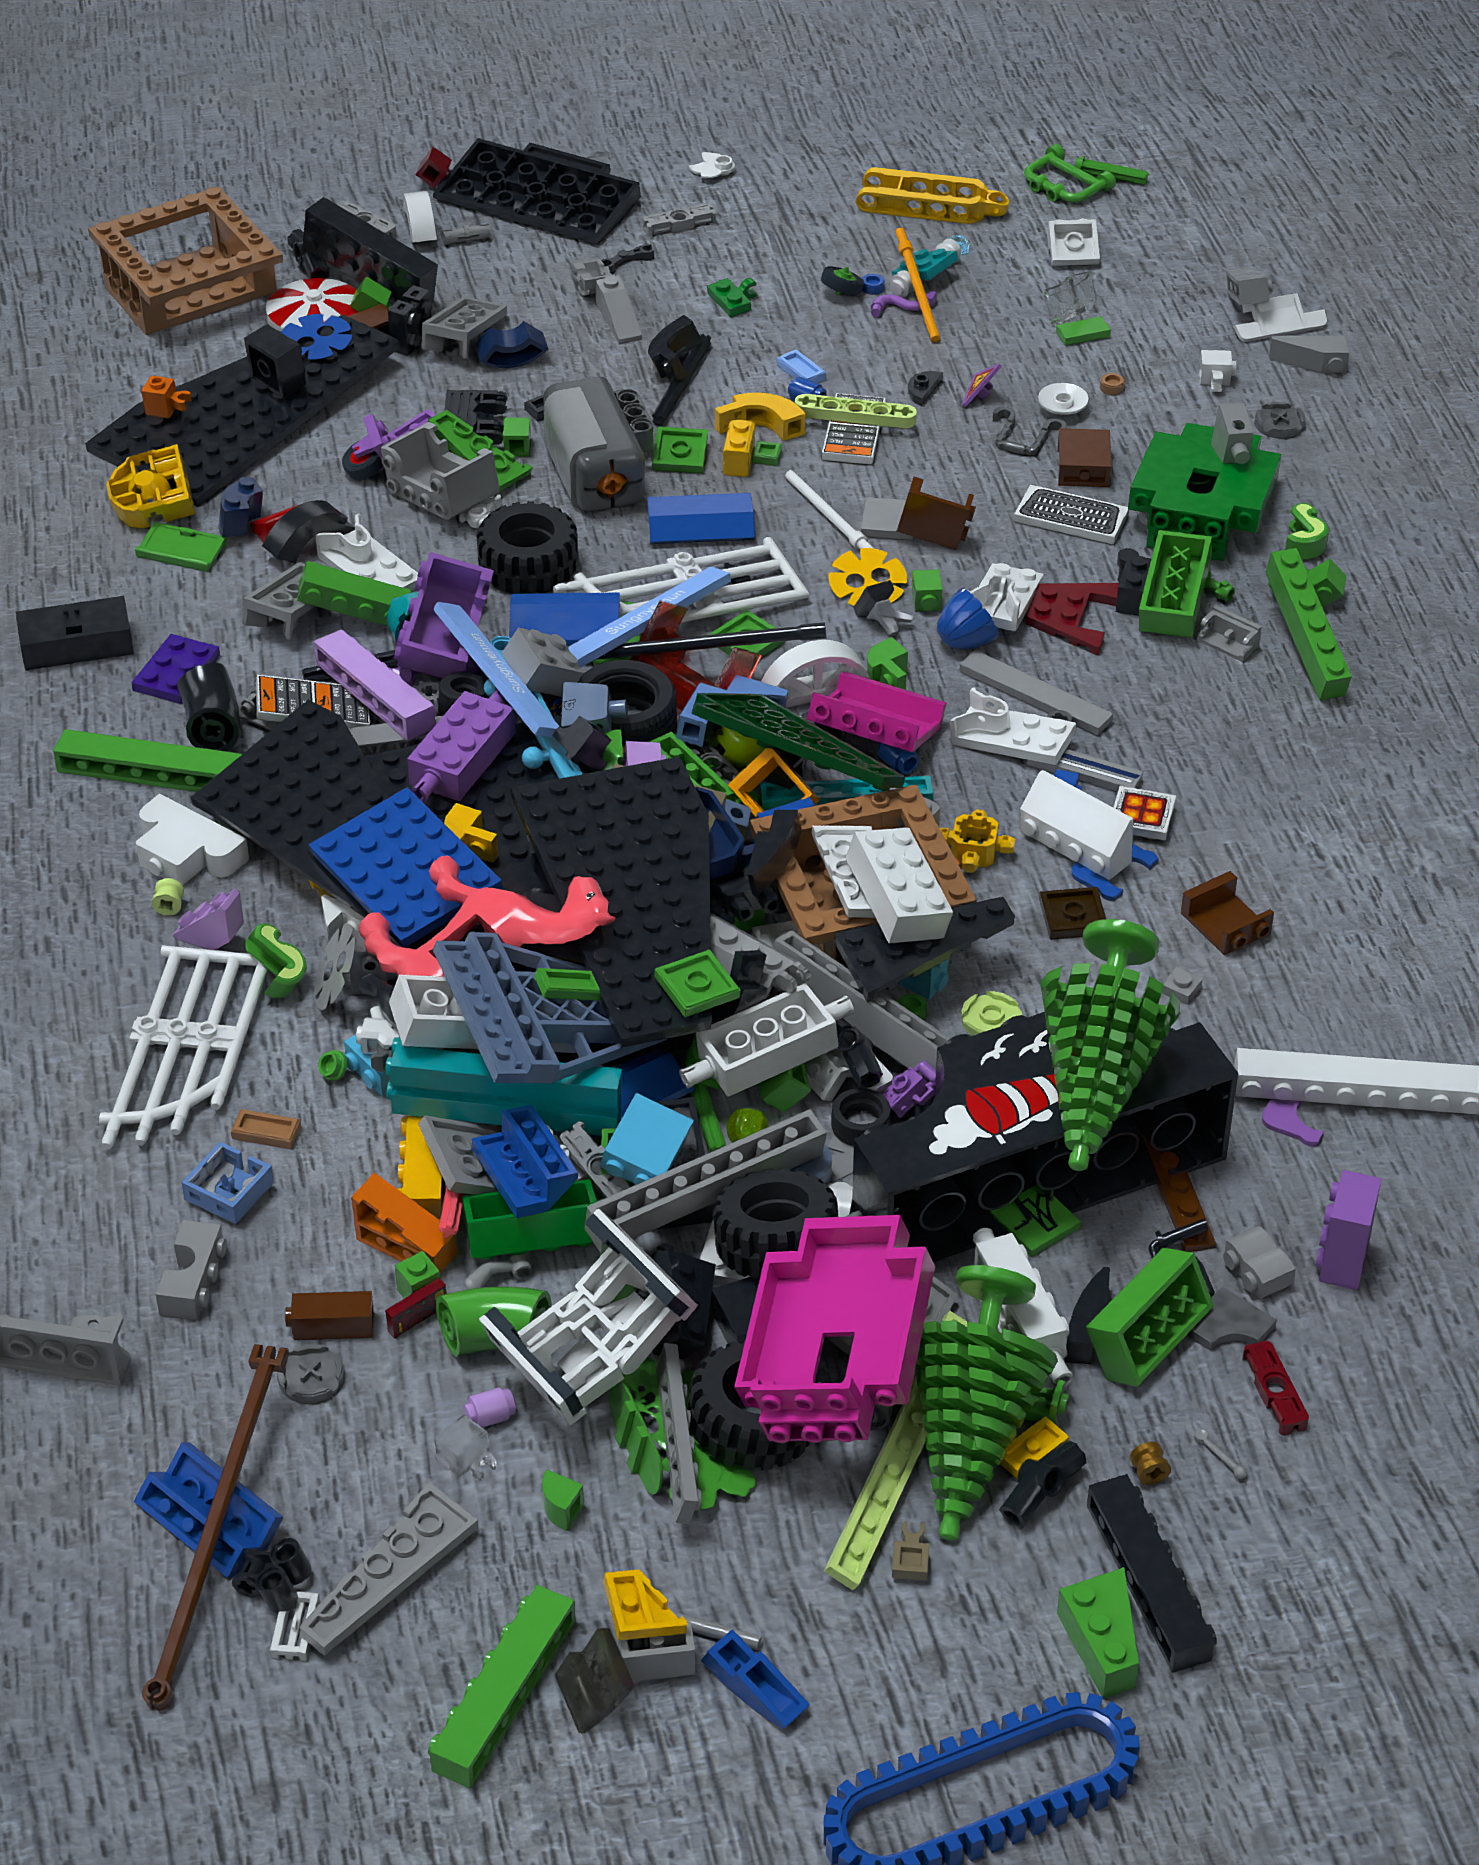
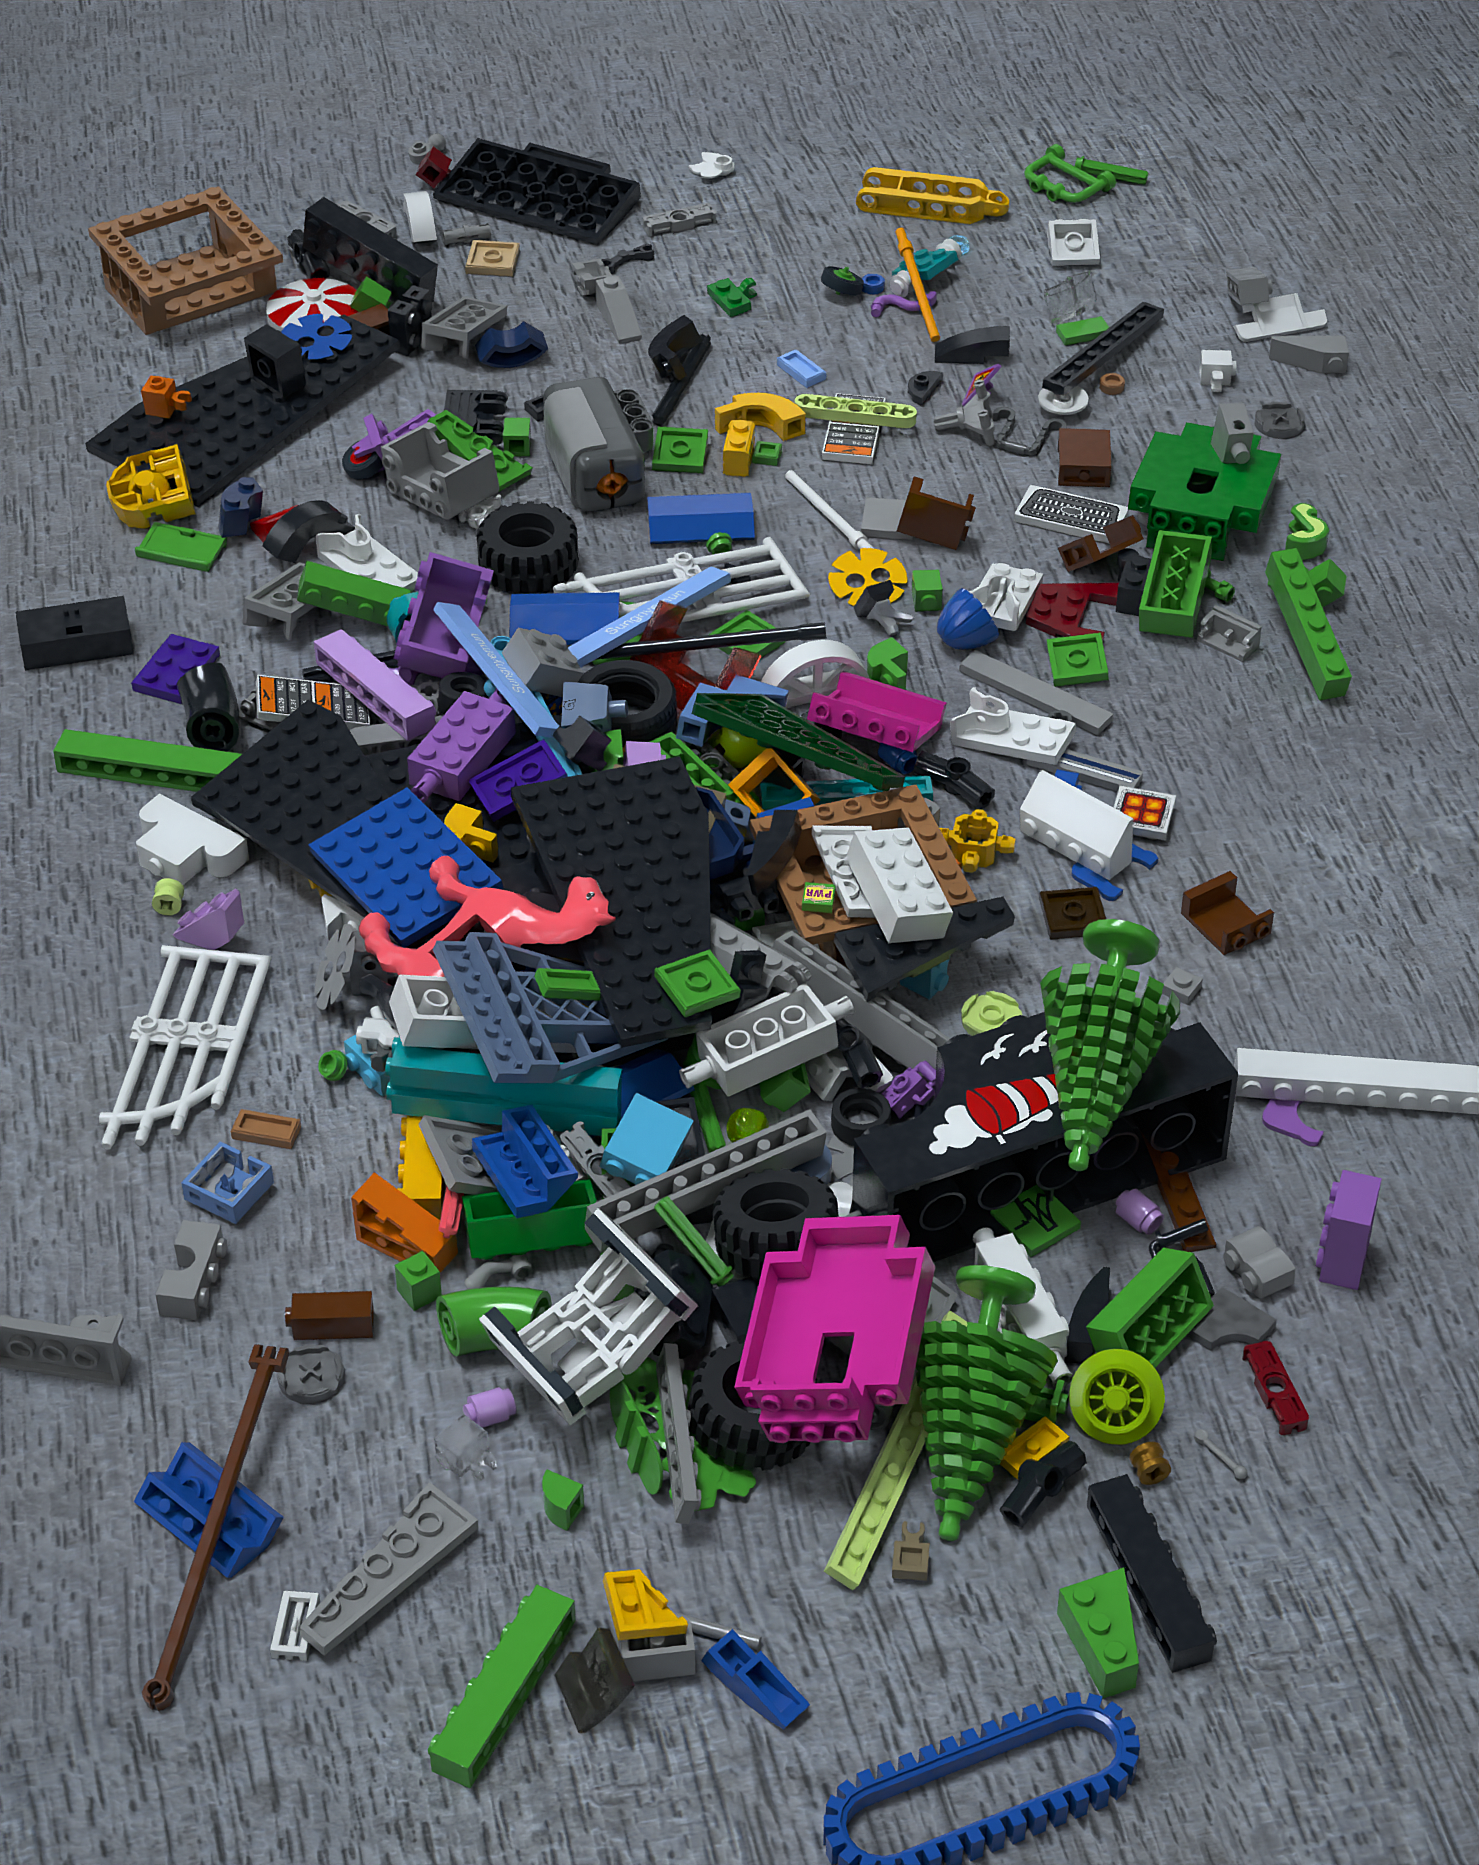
(274, 1574): black piece -> none
(279, 957): bright green animal -> none
(414, 1308): dark red tile -> none
(420, 149): none -> light grey plate
(492, 258): none -> tan tile
(526, 767): none -> dark purple plate
(693, 1242): none -> bright green axle
(719, 543): none -> bright green plate
(804, 386): blue brick -> none
(818, 897): none -> tile
(915, 1004): bright green tile -> none
(956, 777): none -> black piece
(971, 416): none -> light grey axle
(973, 345): none -> black slope
(1077, 659): none -> bright green tile
(1085, 550): none -> reddish brown panel
(1102, 348): none -> black plate
(1116, 1396): none -> lime piece
(1139, 1211): none -> lavender brick

